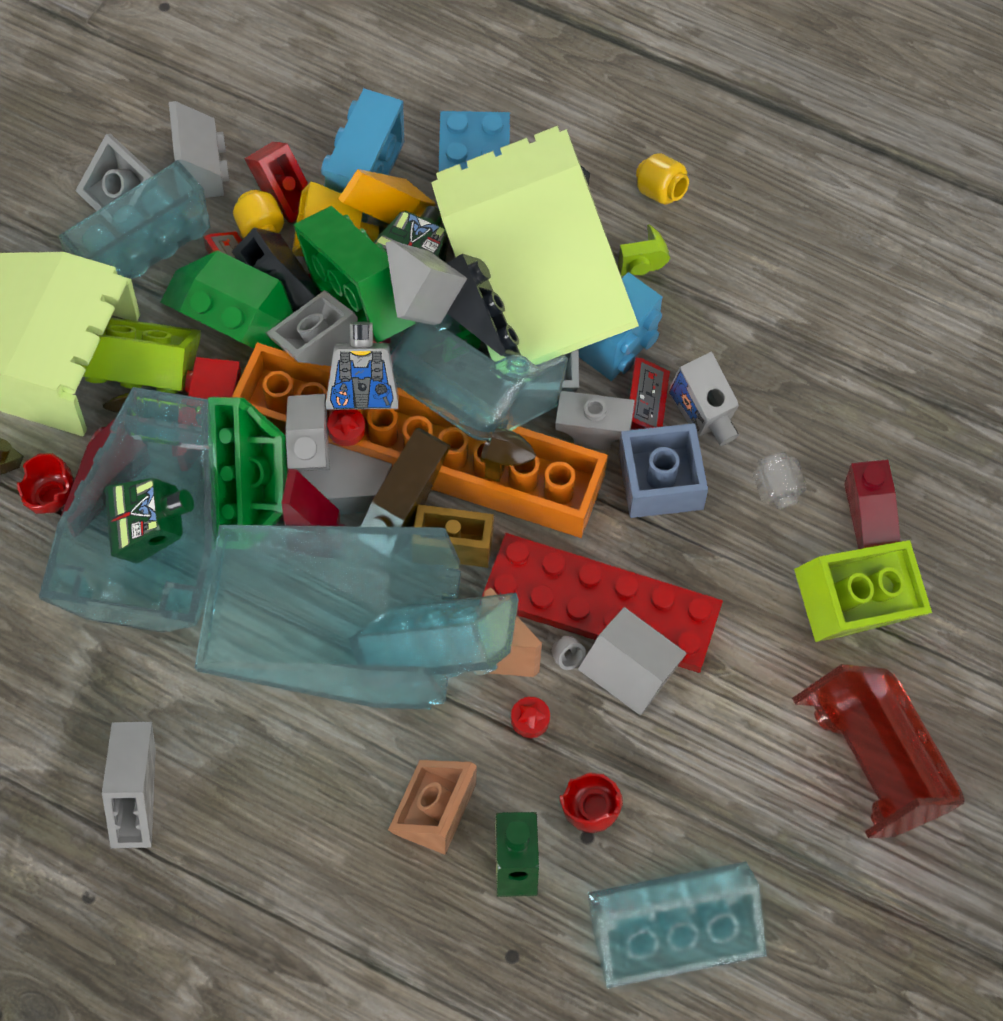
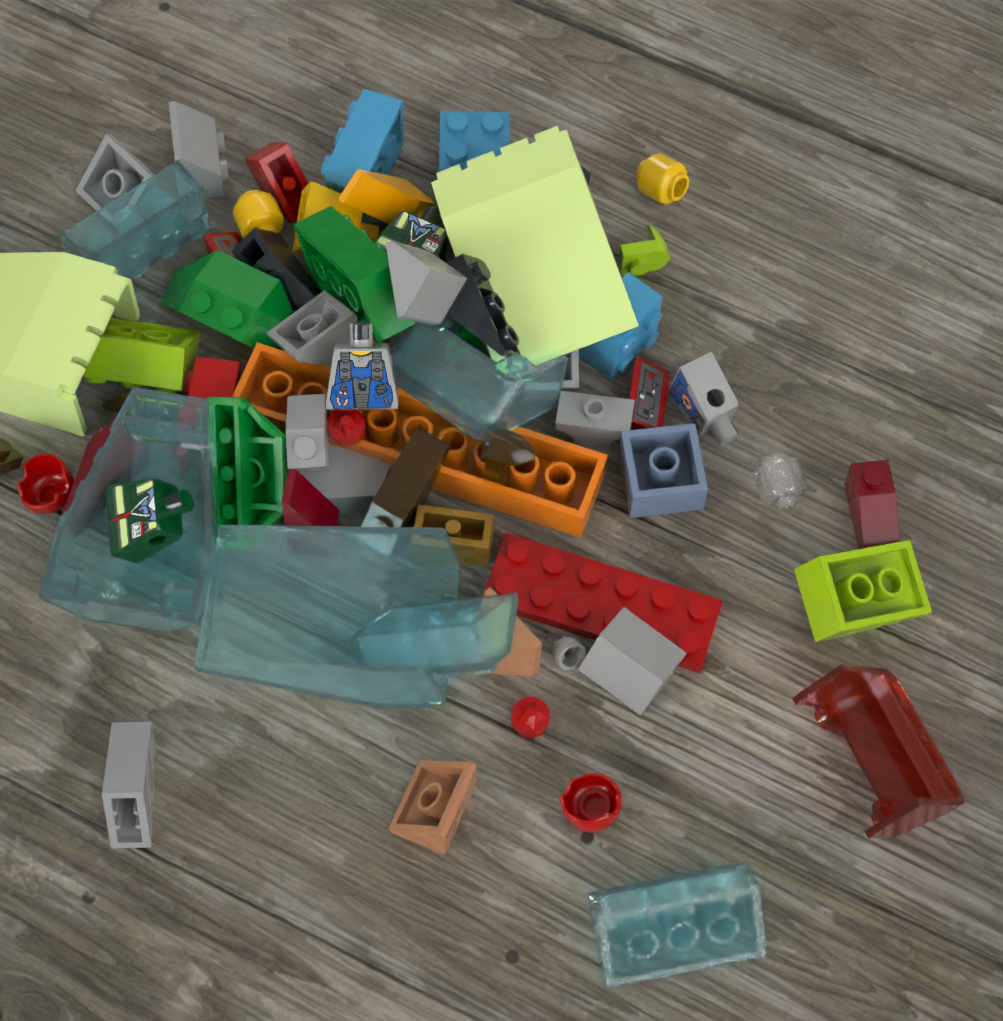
(516, 852): dark green torso -> none

